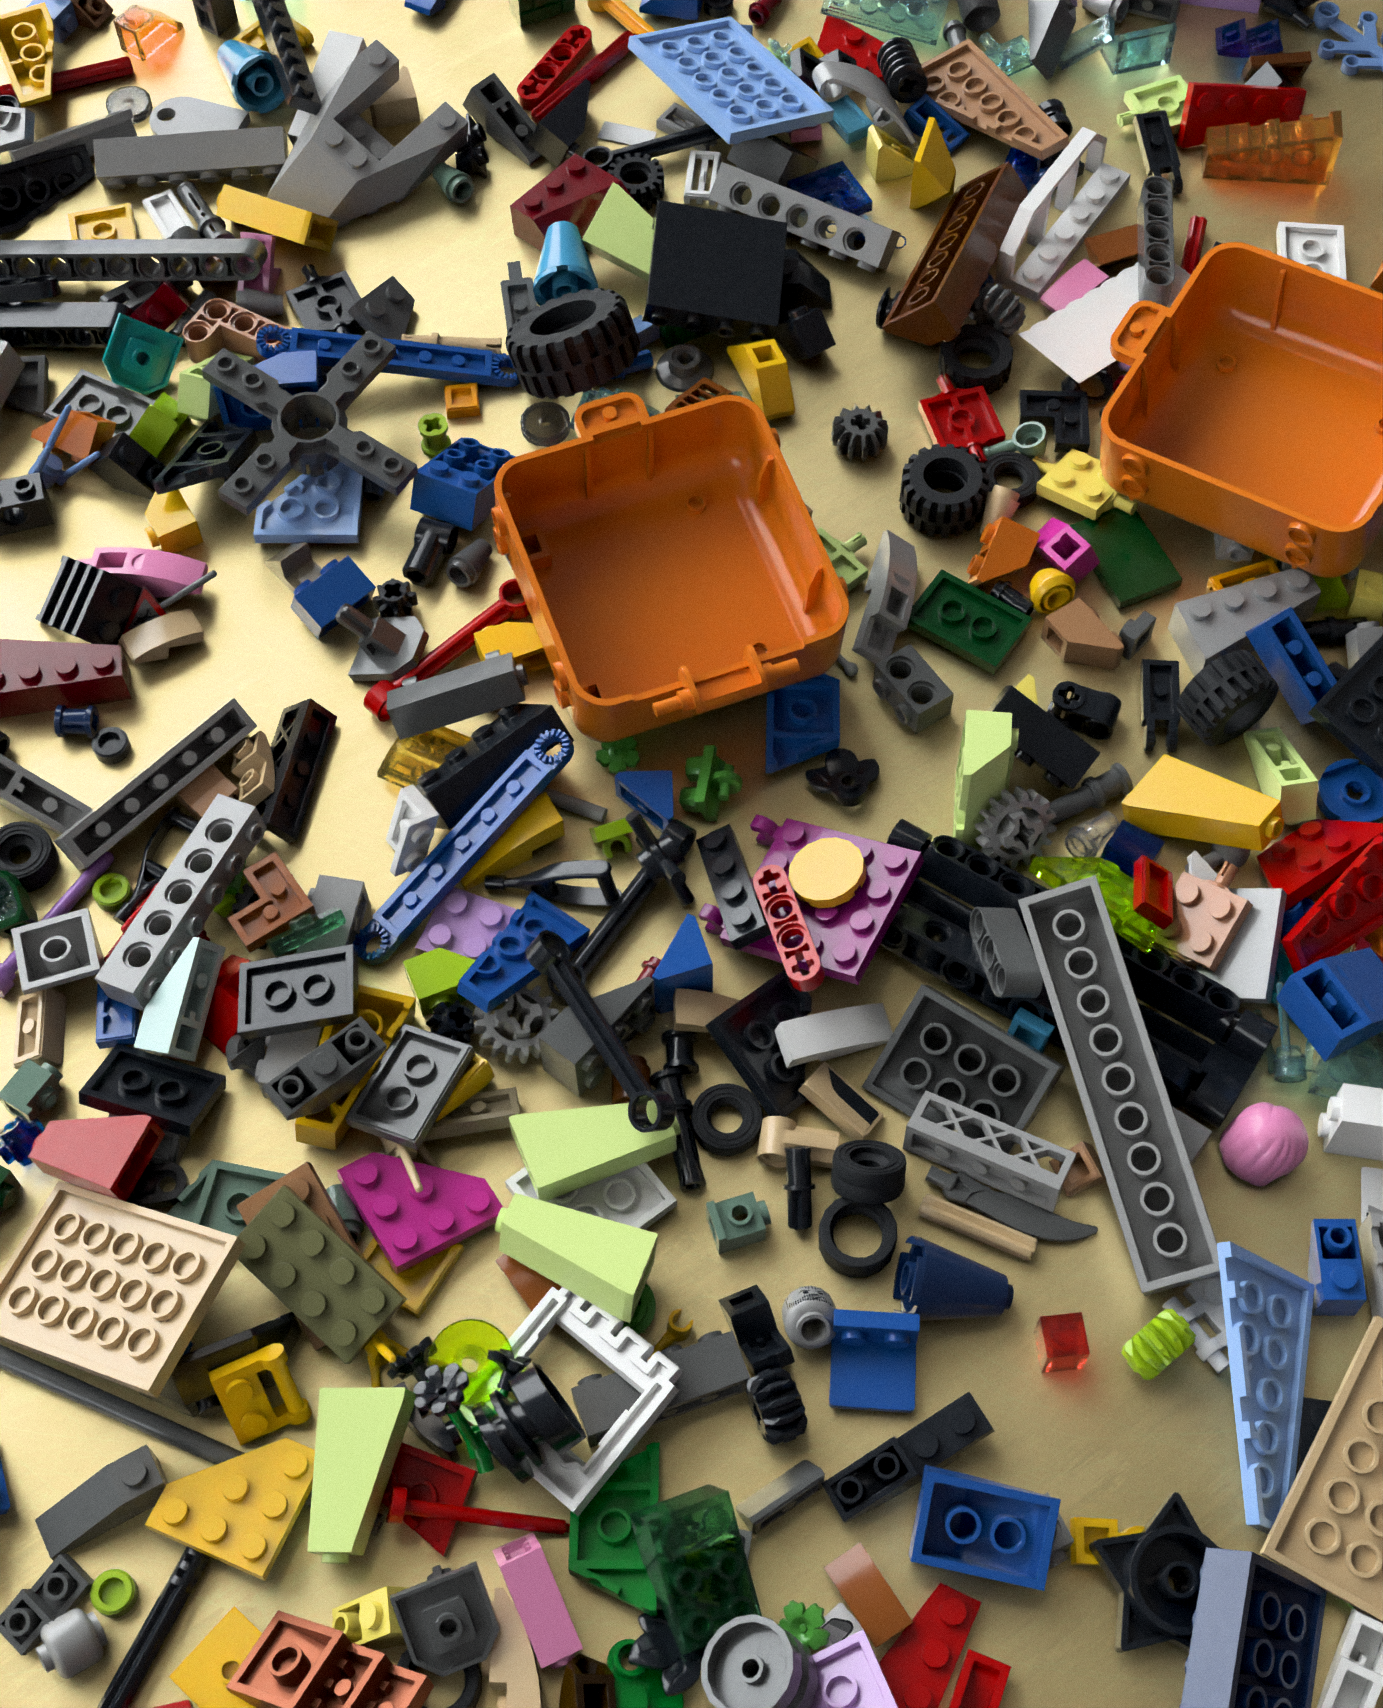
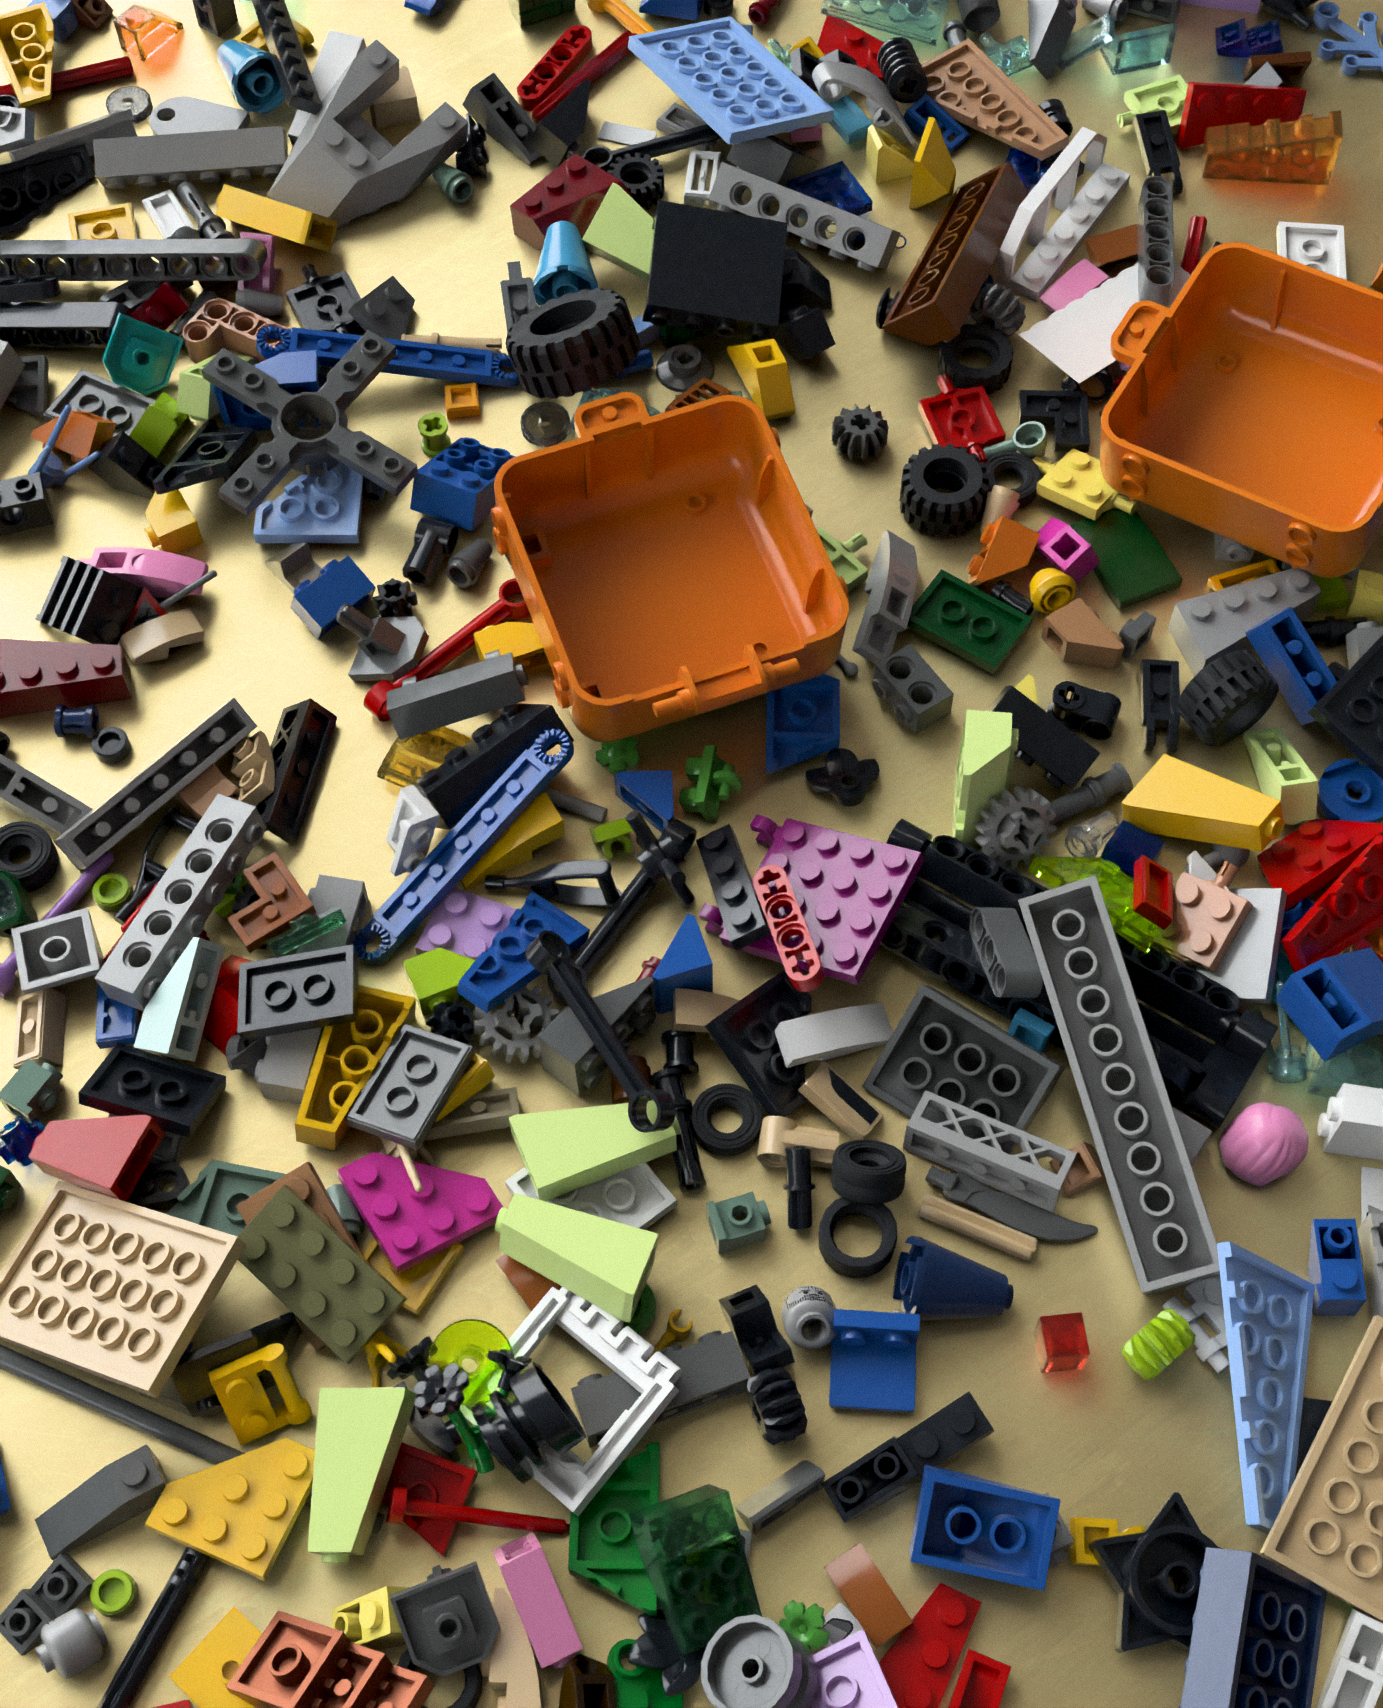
(326, 1071): dark grey slope -> none
(827, 872): yellow tile -> none

